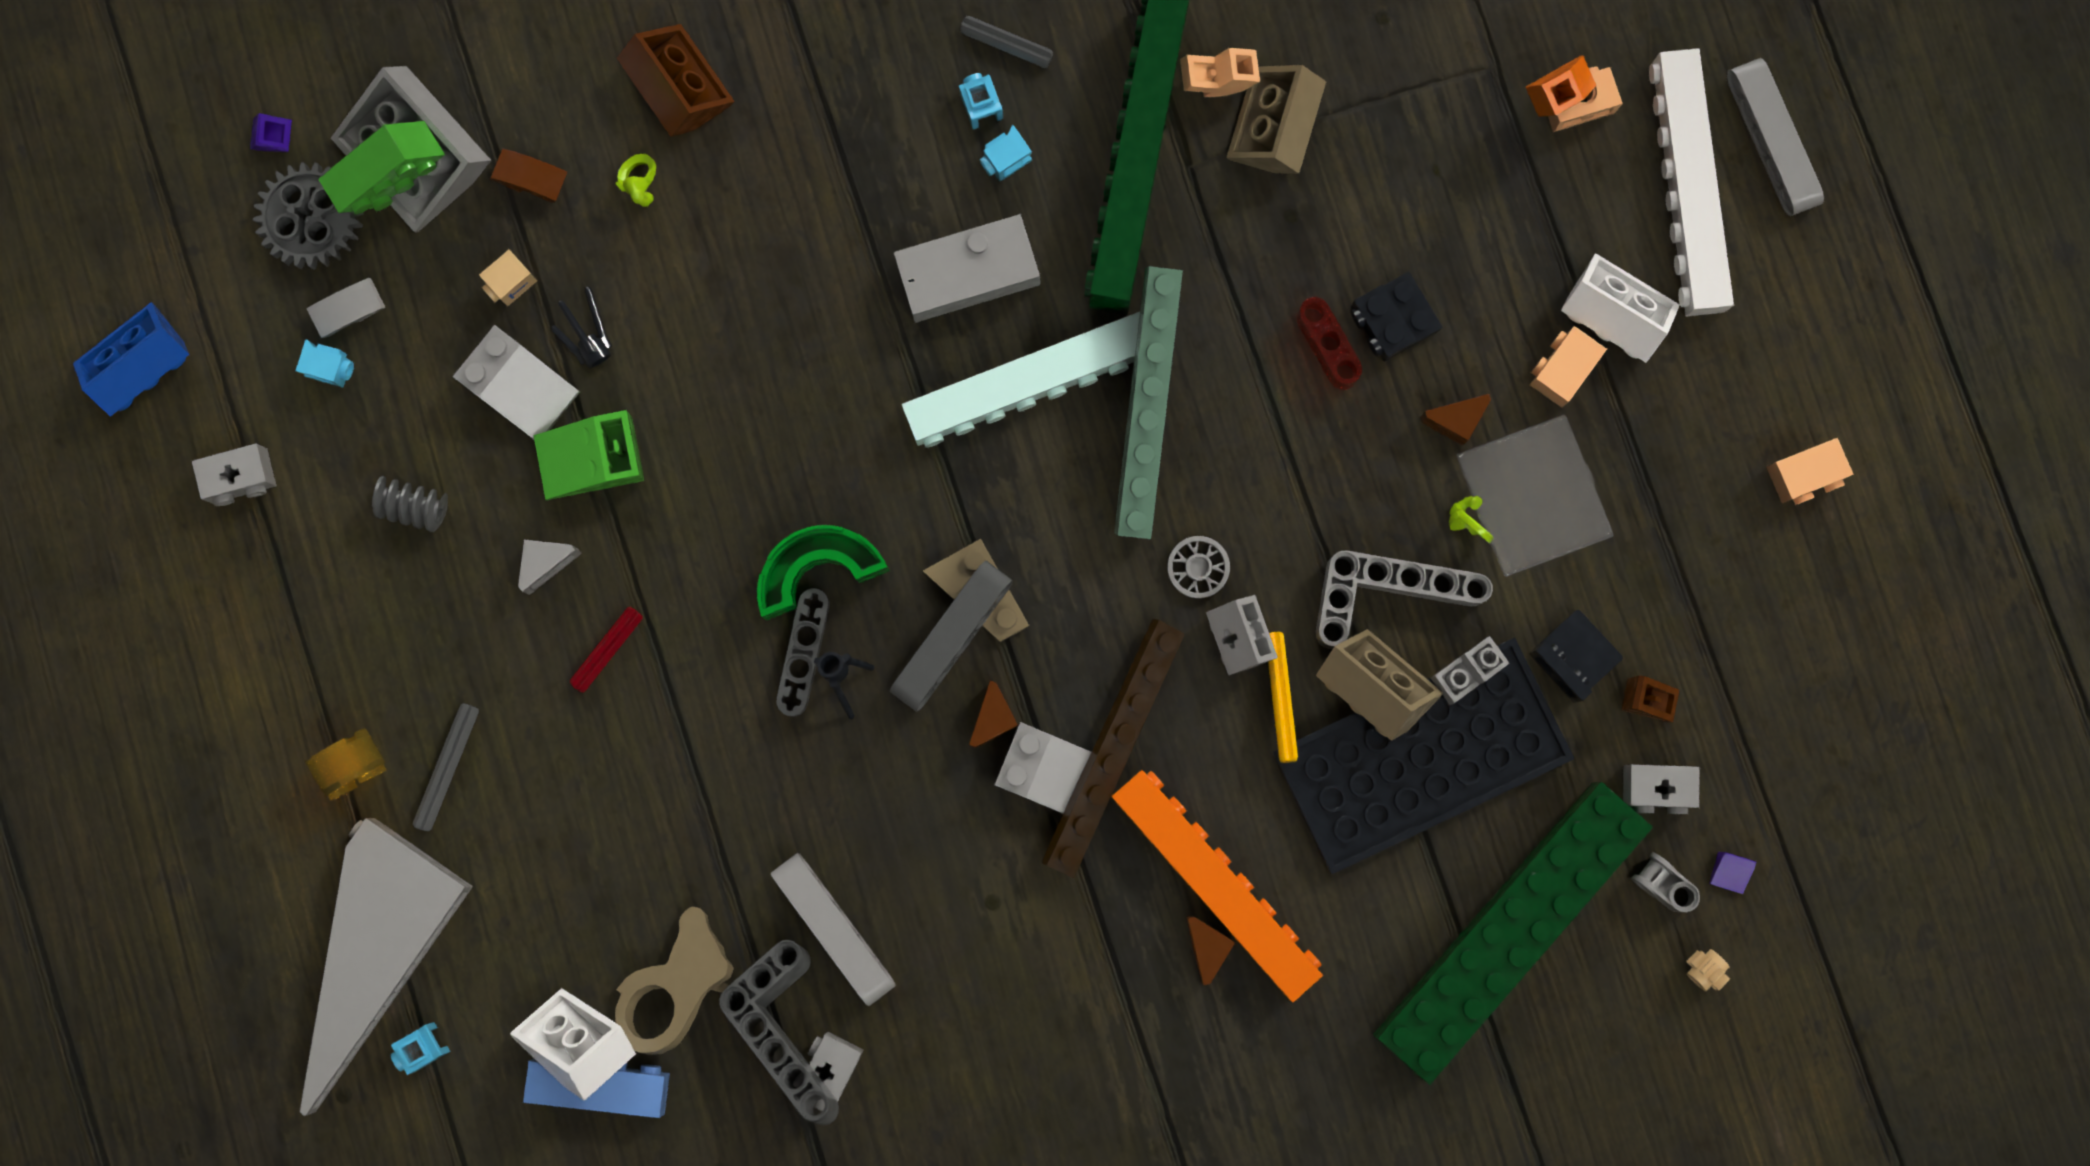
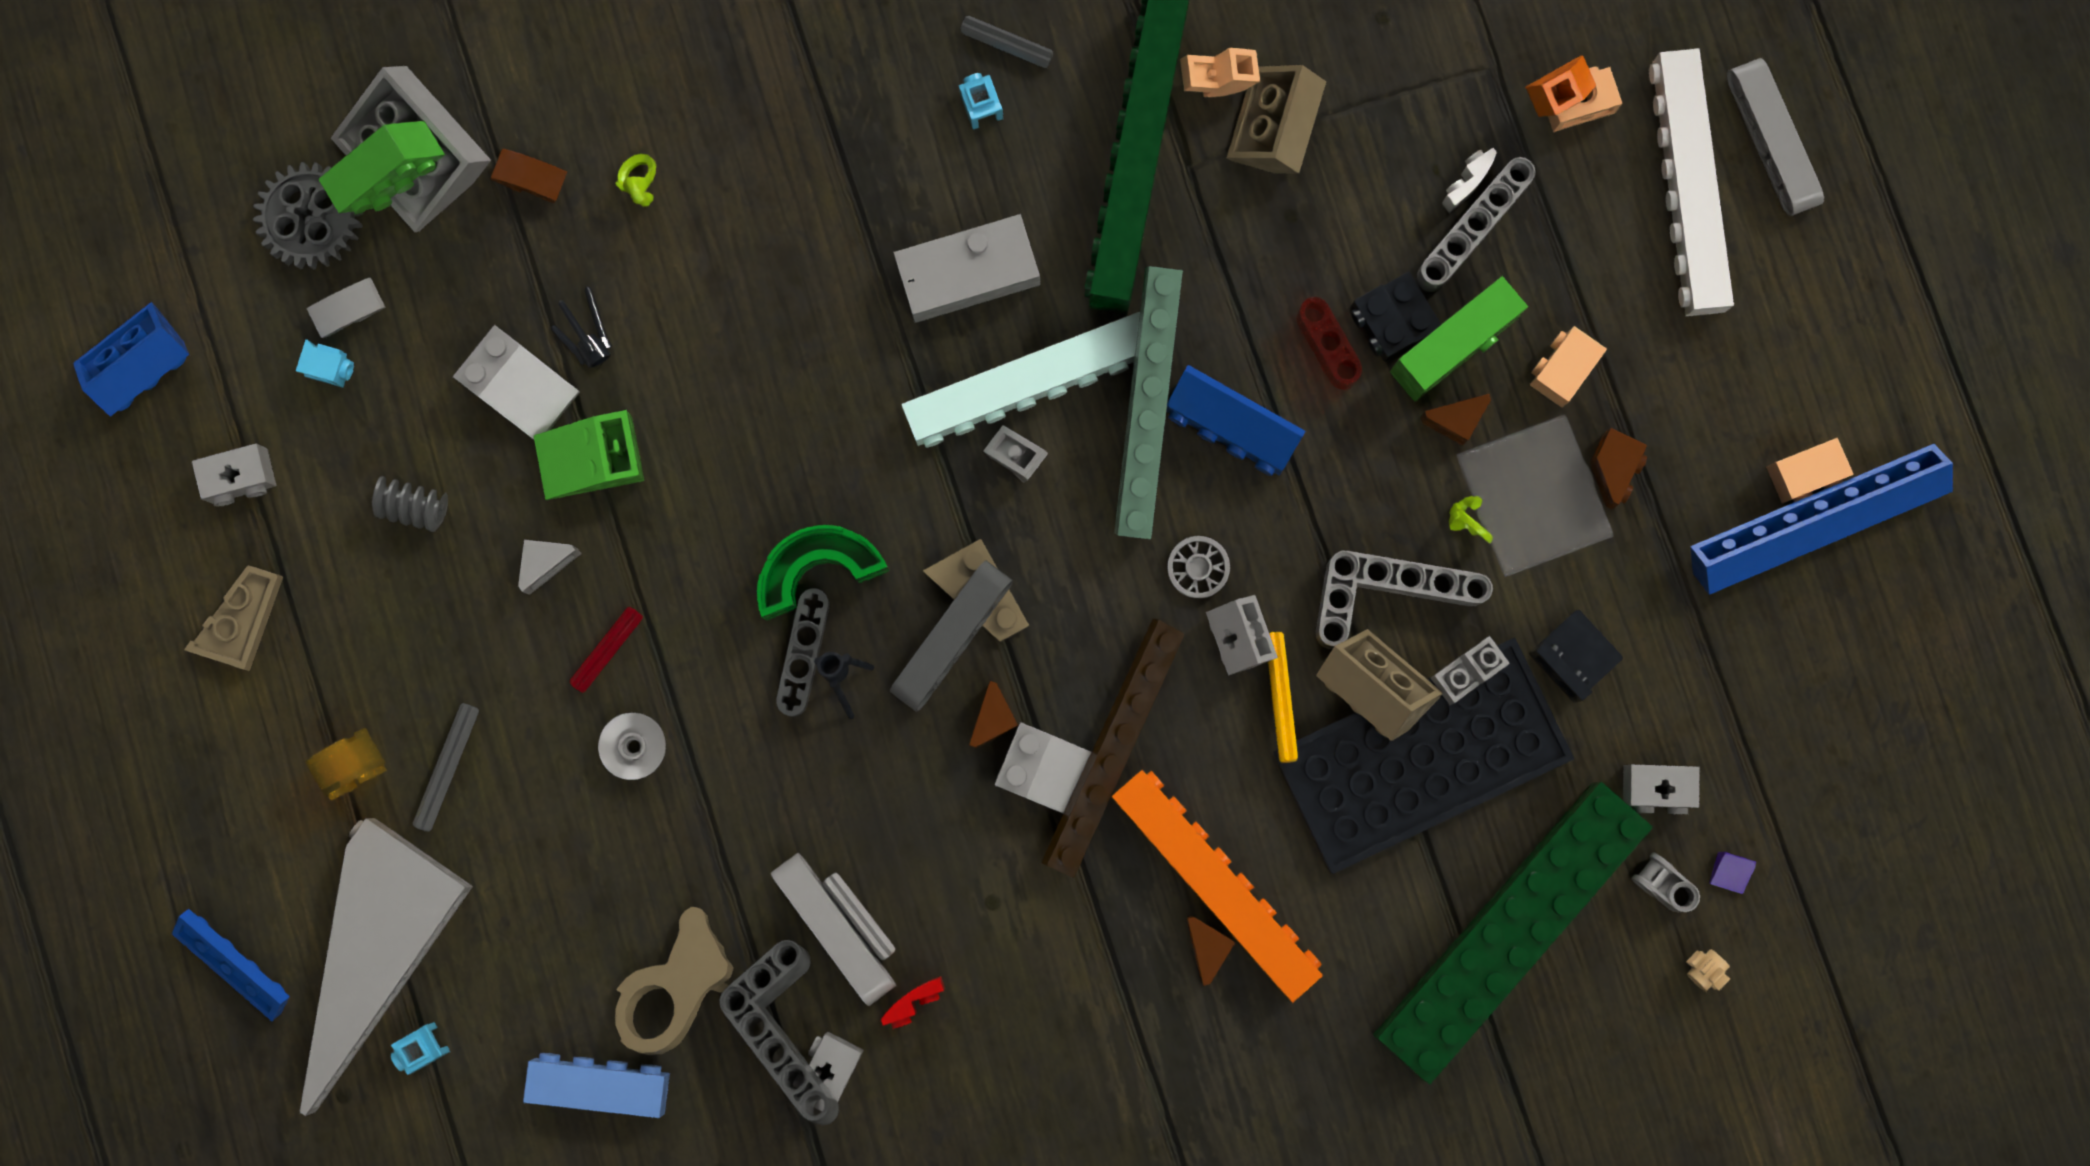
(230, 965): none -> blue plate
(240, 621): none -> dark tan wing
(270, 133): dark purple slope -> none
(506, 278): tan brick -> none
(574, 1043): white slope -> none
(615, 742): none -> light grey dish
(674, 78): reddish brown slope -> none
(859, 916): none -> light grey axle
(904, 1008): none -> red slope
(1006, 154): medium azure window -> none
(1015, 453): none -> light grey slope
(1233, 421): none -> blue slope
(1459, 339): none -> bright green brick
(1473, 174): none -> white slope
(1483, 211): none -> light grey beam
(1615, 464): none -> reddish brown slope
(1620, 308): white slope -> none
(1650, 698): reddish brown slope -> none
(1822, 518): none -> blue brick

